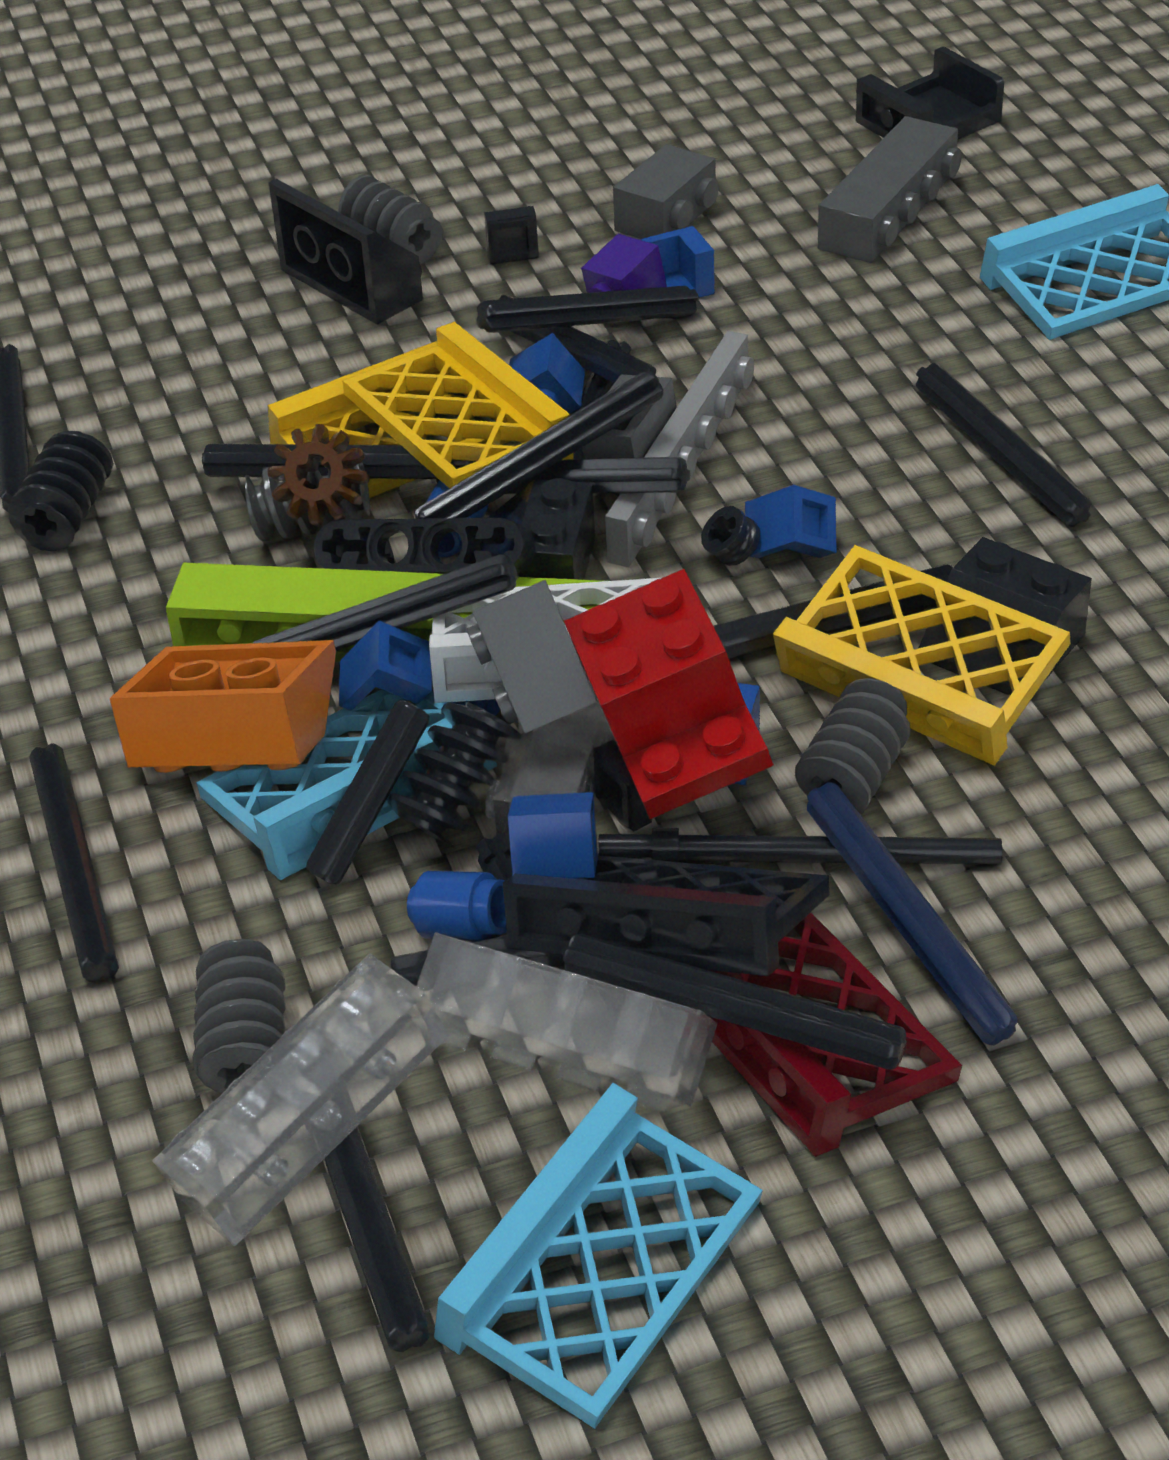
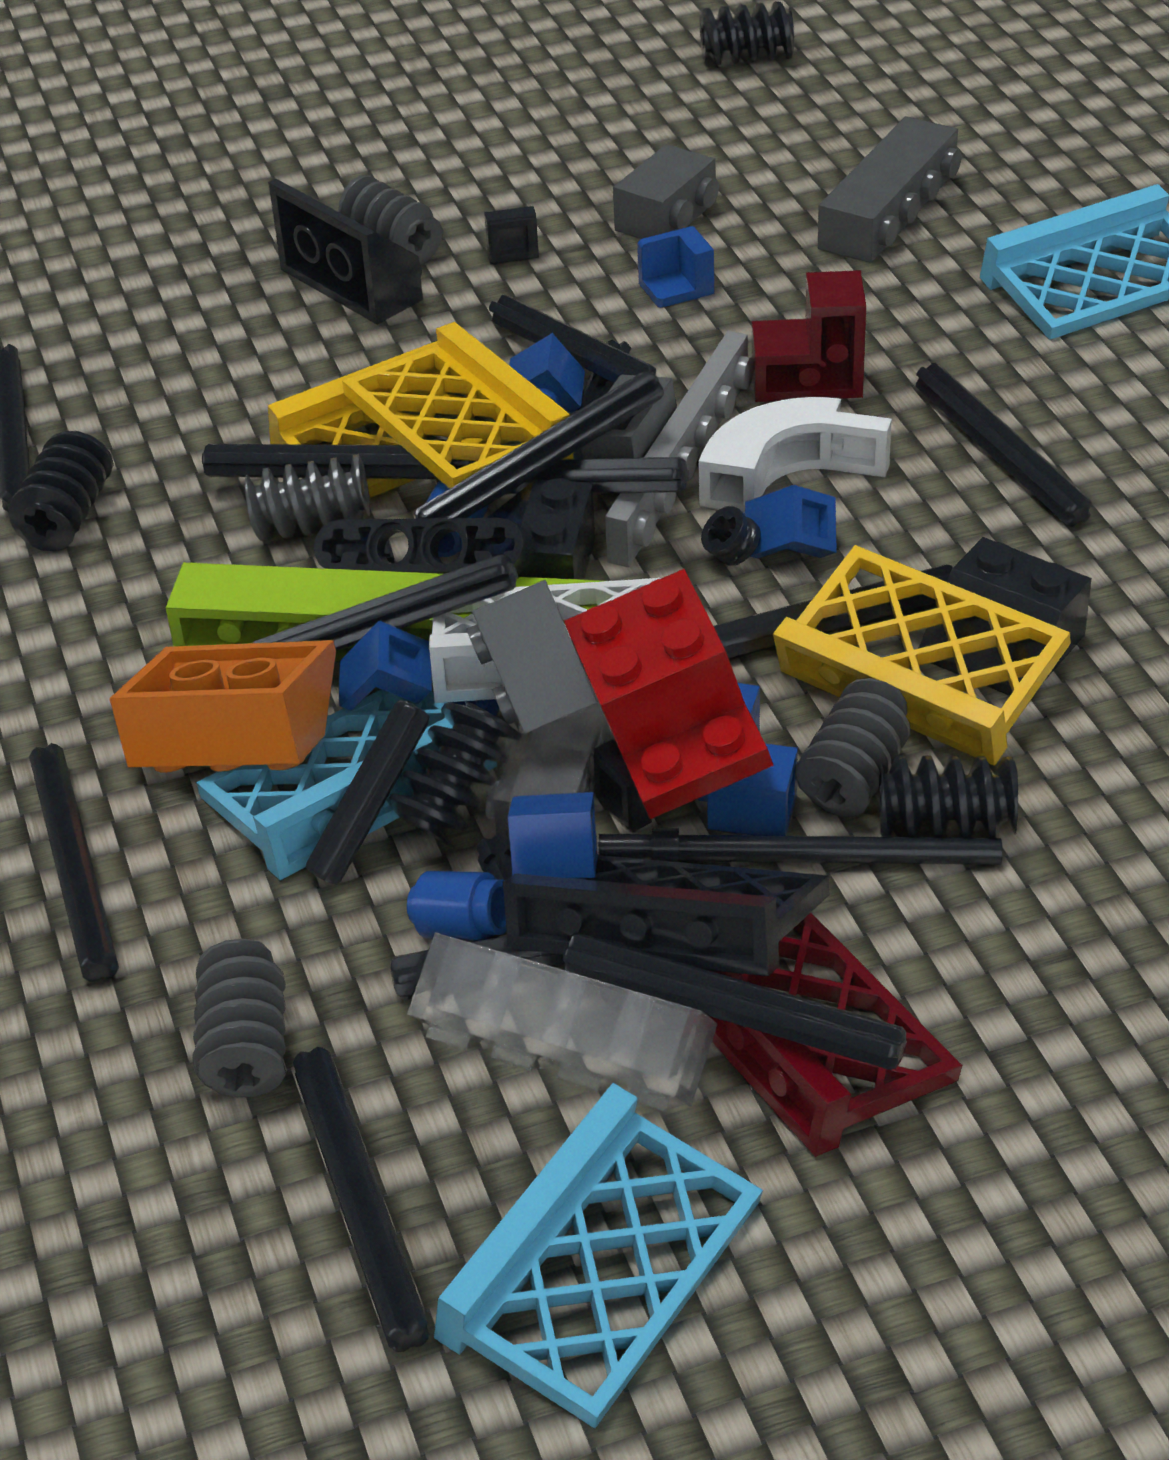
(301, 1098): clear brick -> none
(306, 459): reddish brown gear -> none
(585, 308): black axle -> none
(624, 265): dark purple brick -> none
(747, 32): none -> black piece
(759, 802): none -> blue brick
(785, 439): none -> white arch
(814, 353): none -> dark red brick
(912, 915): dark blue axle -> none
(948, 796): none -> black piece
(953, 95): black panel -> none

